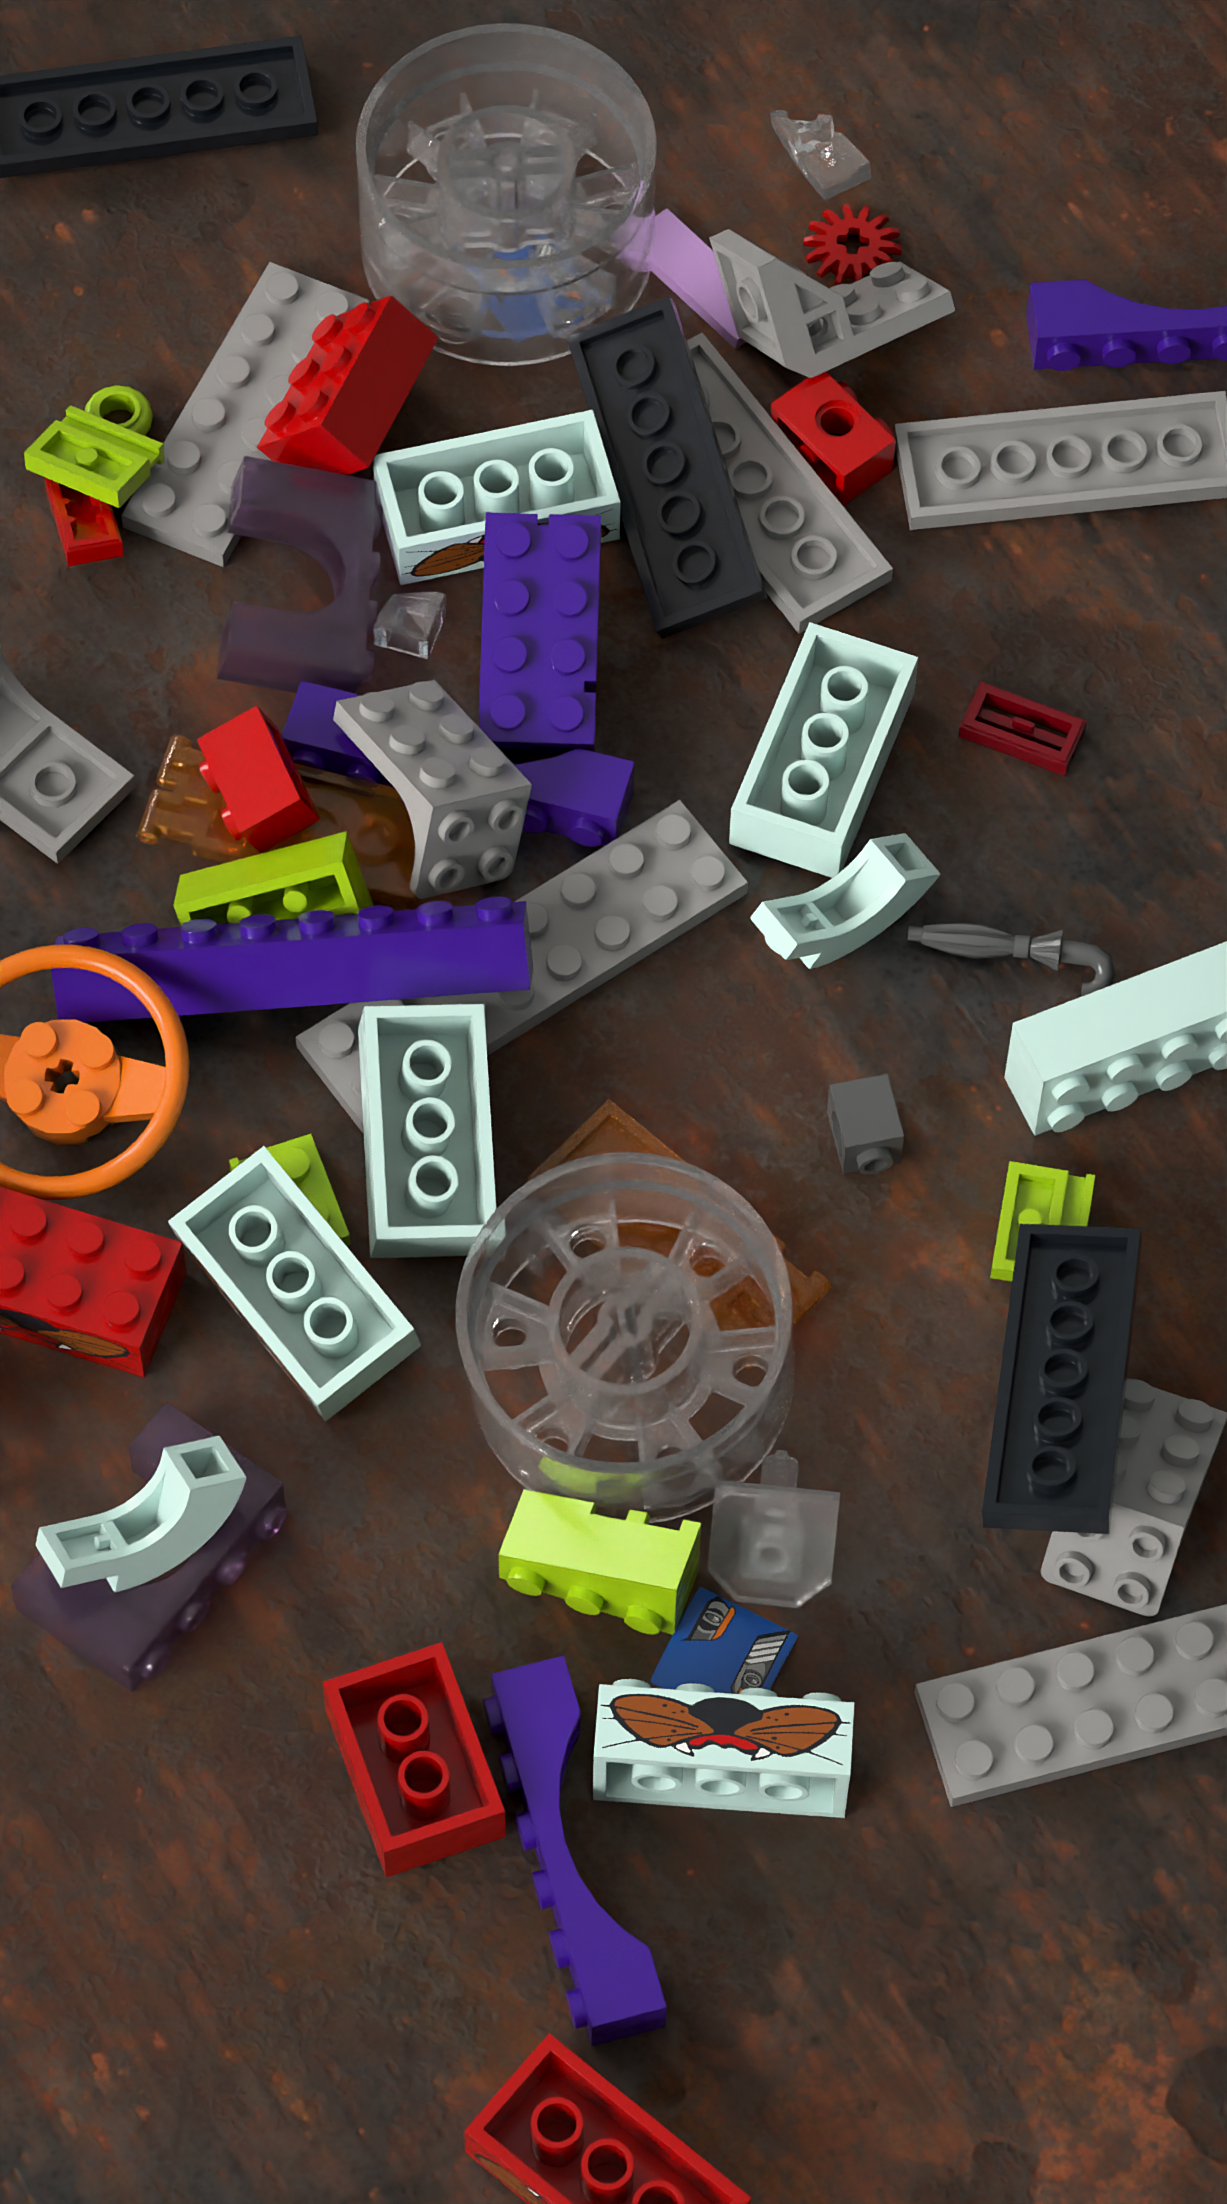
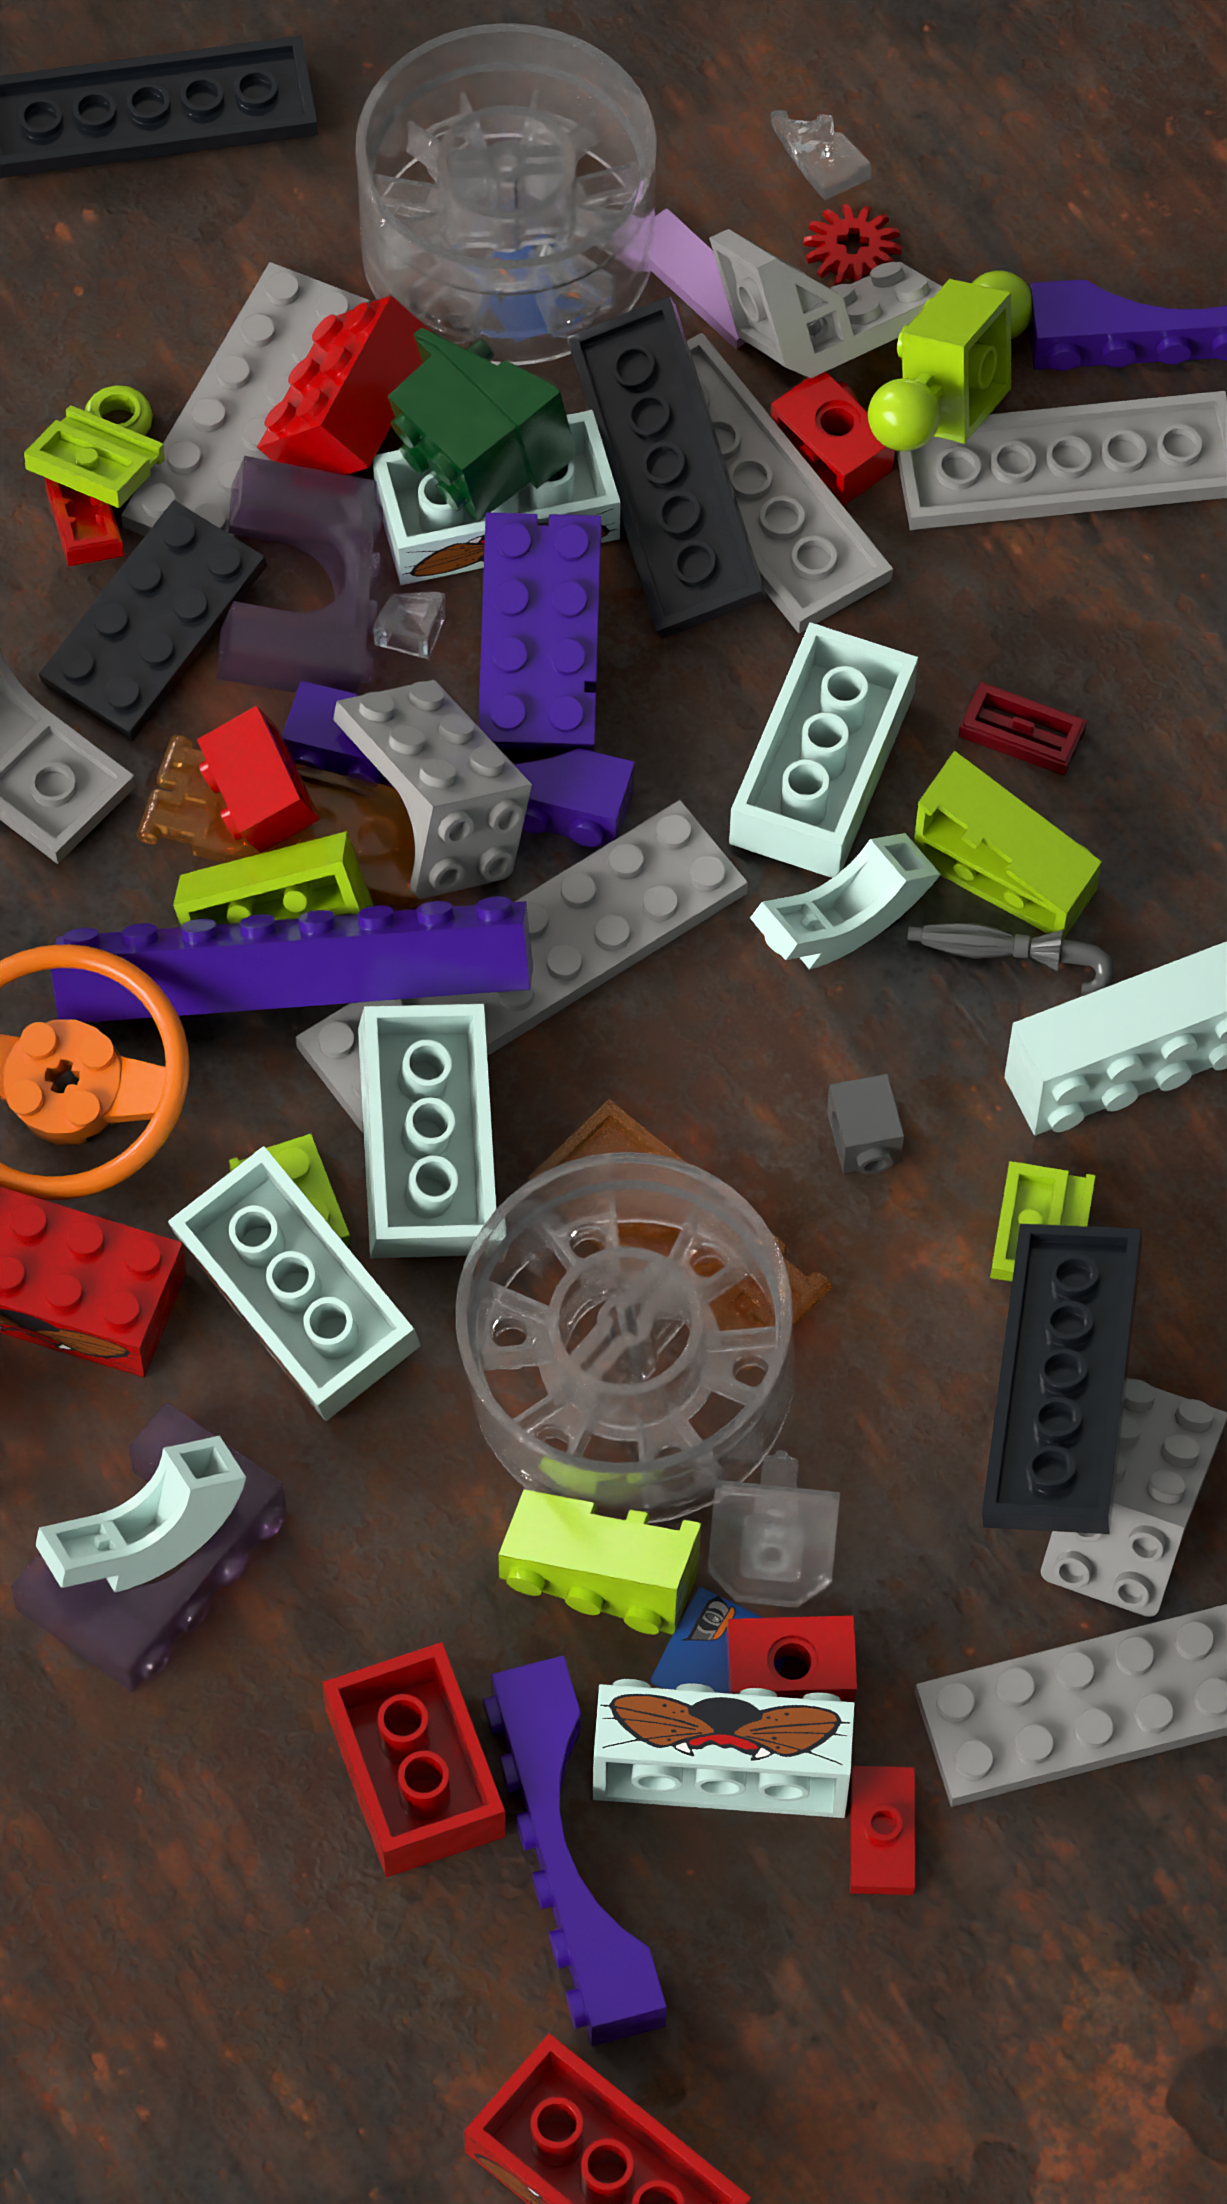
(152, 620): none -> black plate
(479, 424): none -> dark green piece
(820, 1642): none -> red brick
(882, 1830): none -> red plate
(952, 362): none -> lime brick
(1003, 849): none -> lime wedge

